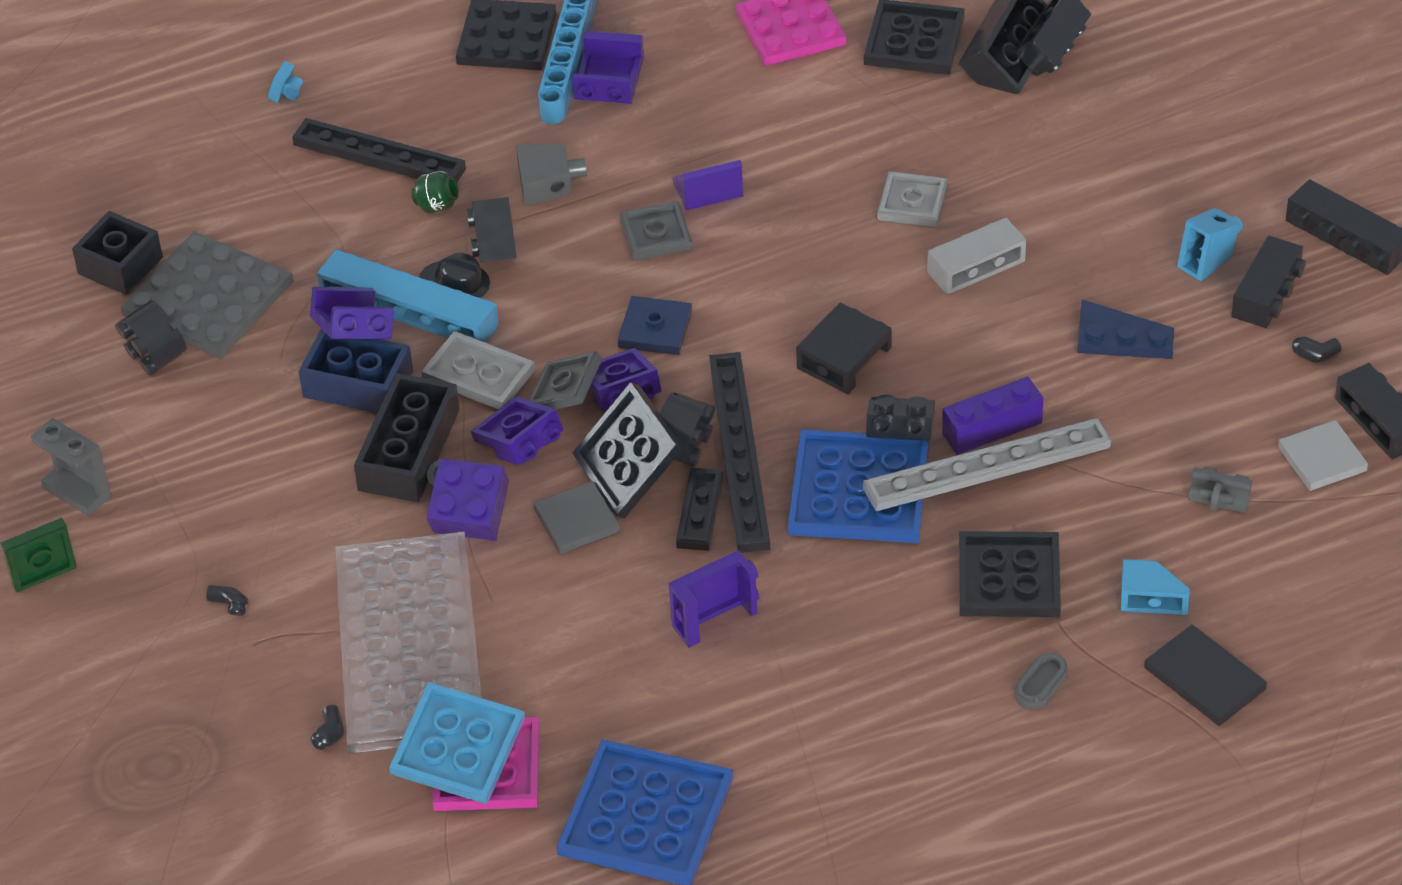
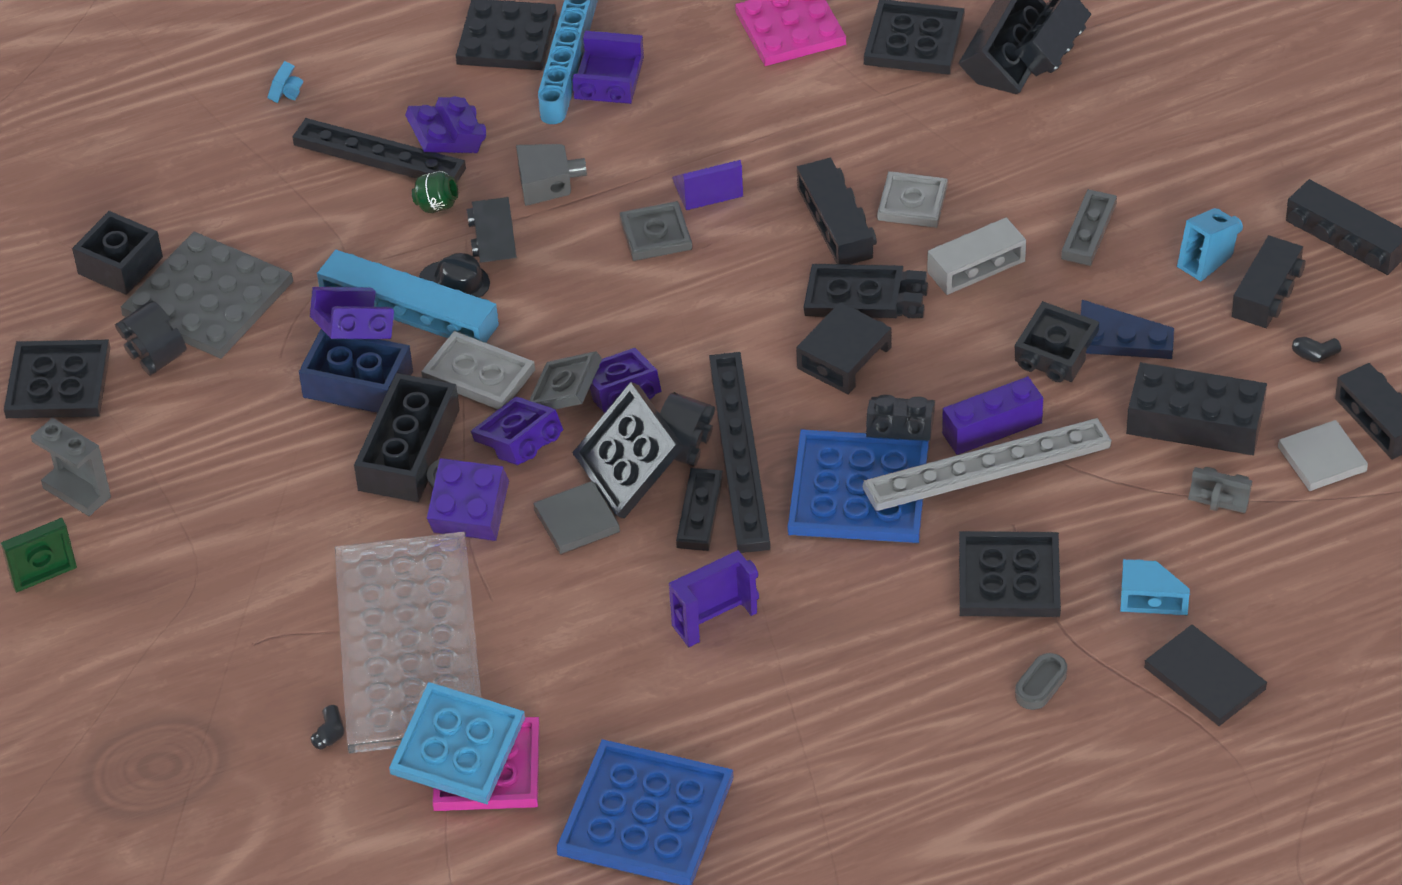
(57, 379): none -> black plate
(231, 595): black arm -> none
(447, 126): none -> dark purple plate
(655, 325): dark blue plate -> none
(835, 212): none -> black brick
(871, 289): none -> black tile
(1055, 342): none -> black plate
(1089, 227): none -> dark grey plate
(1196, 408): none -> black brick

